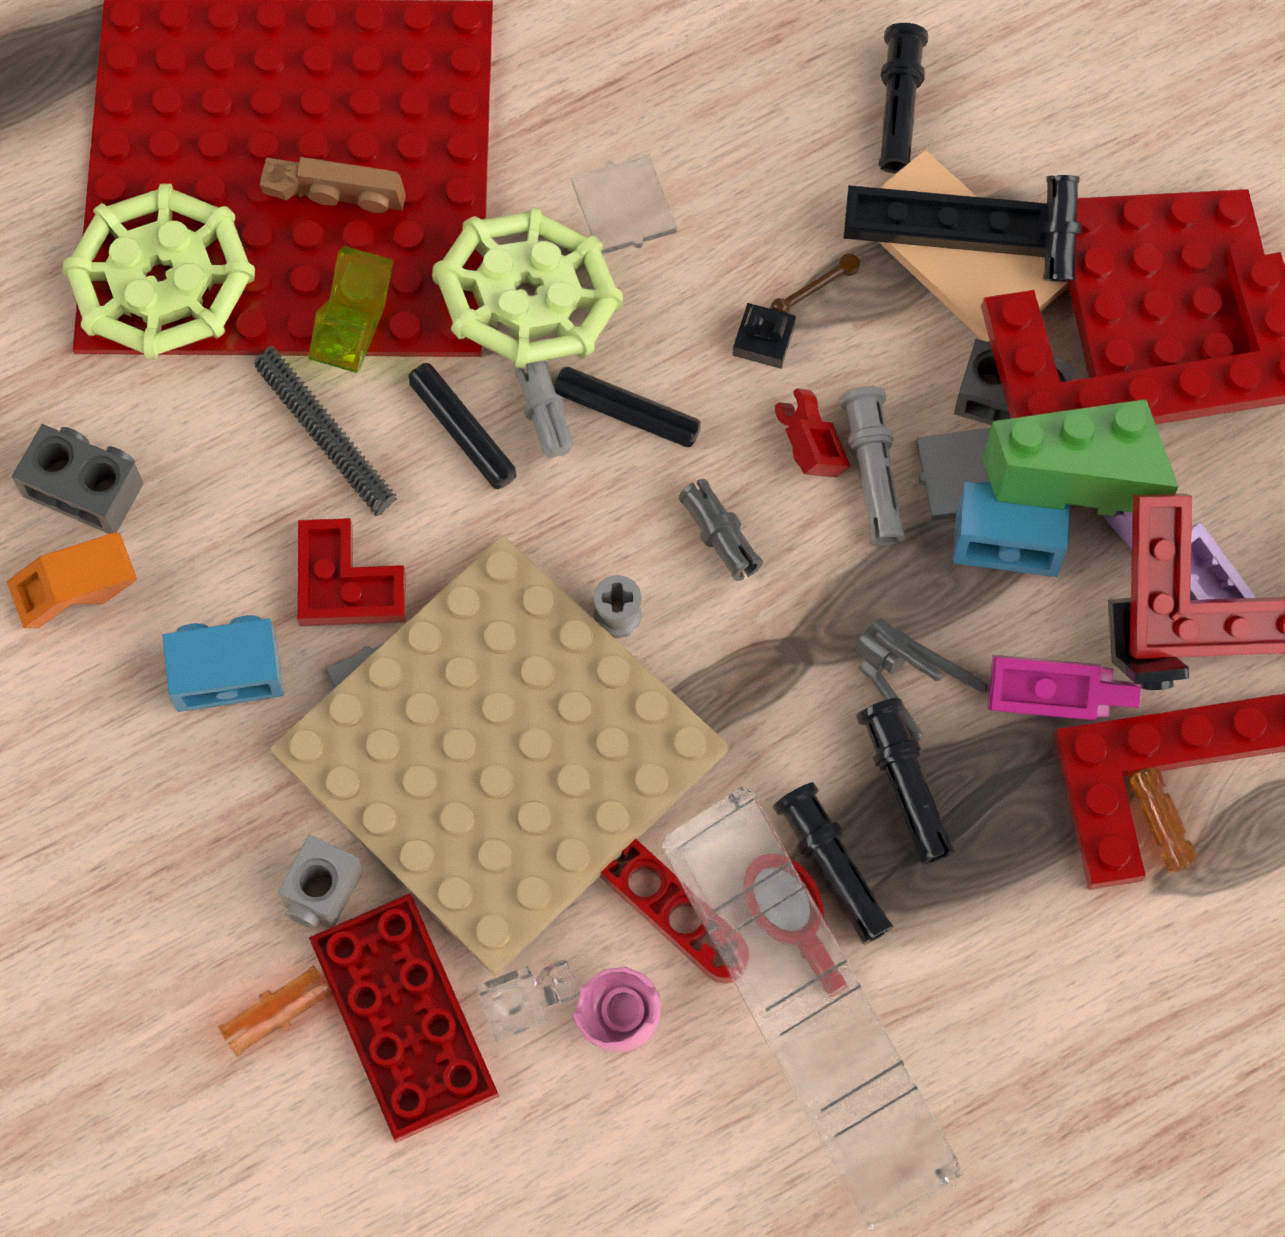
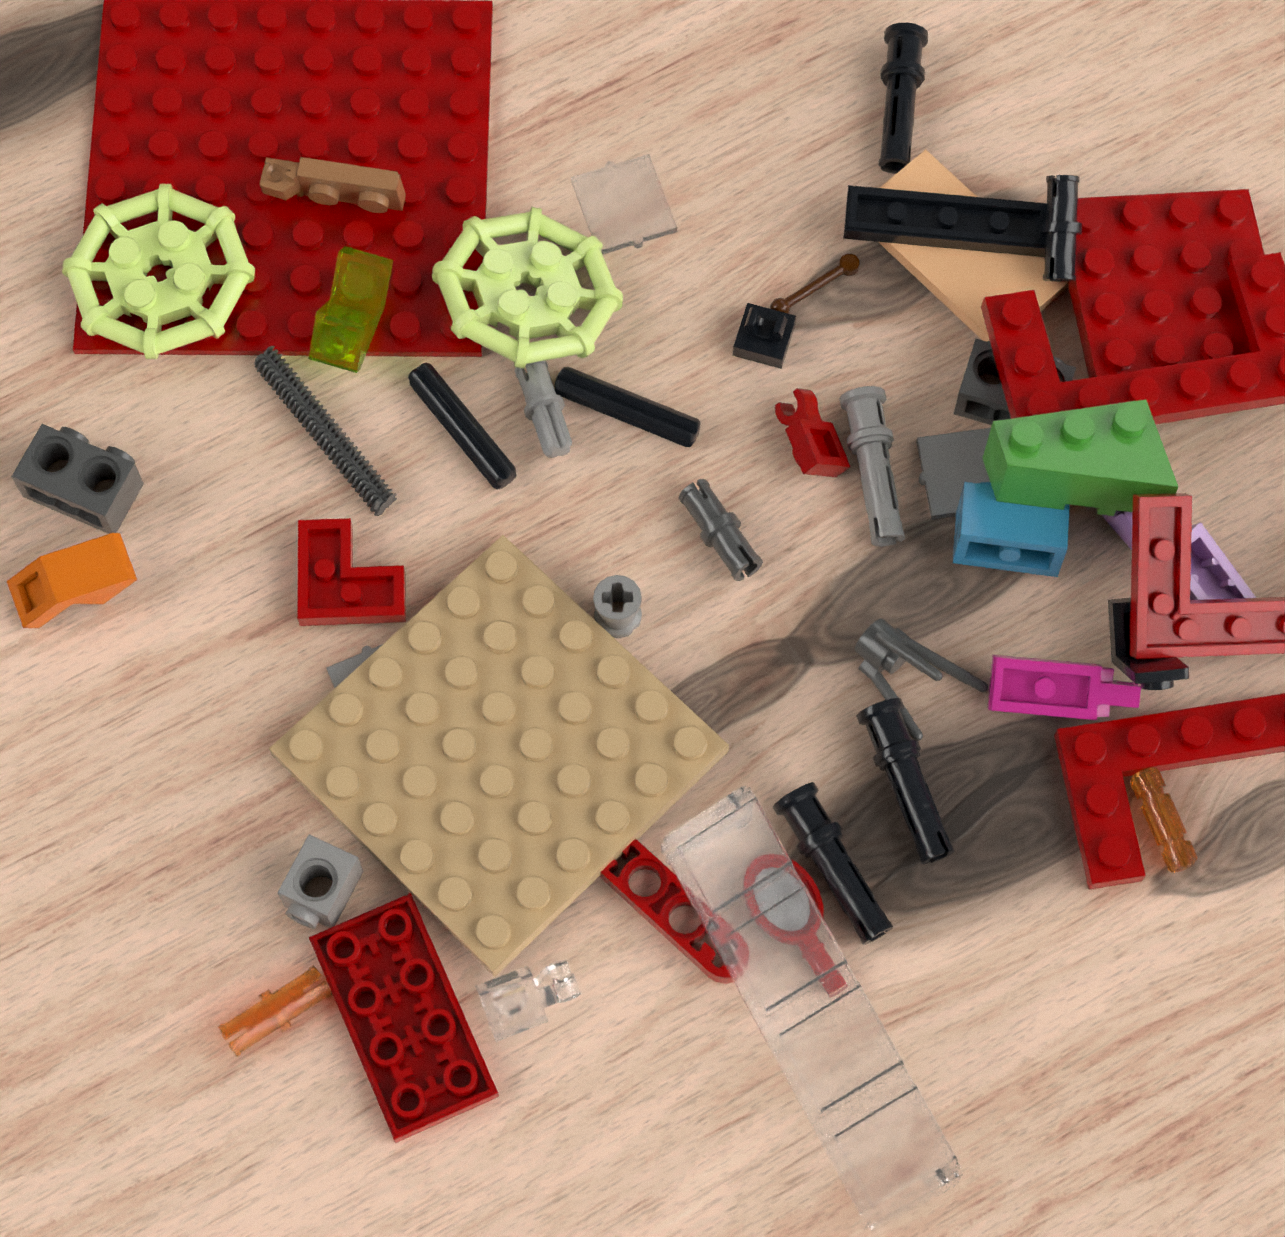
(222, 663): dark azure brick -> none
(618, 1010): bright pink hair -> none

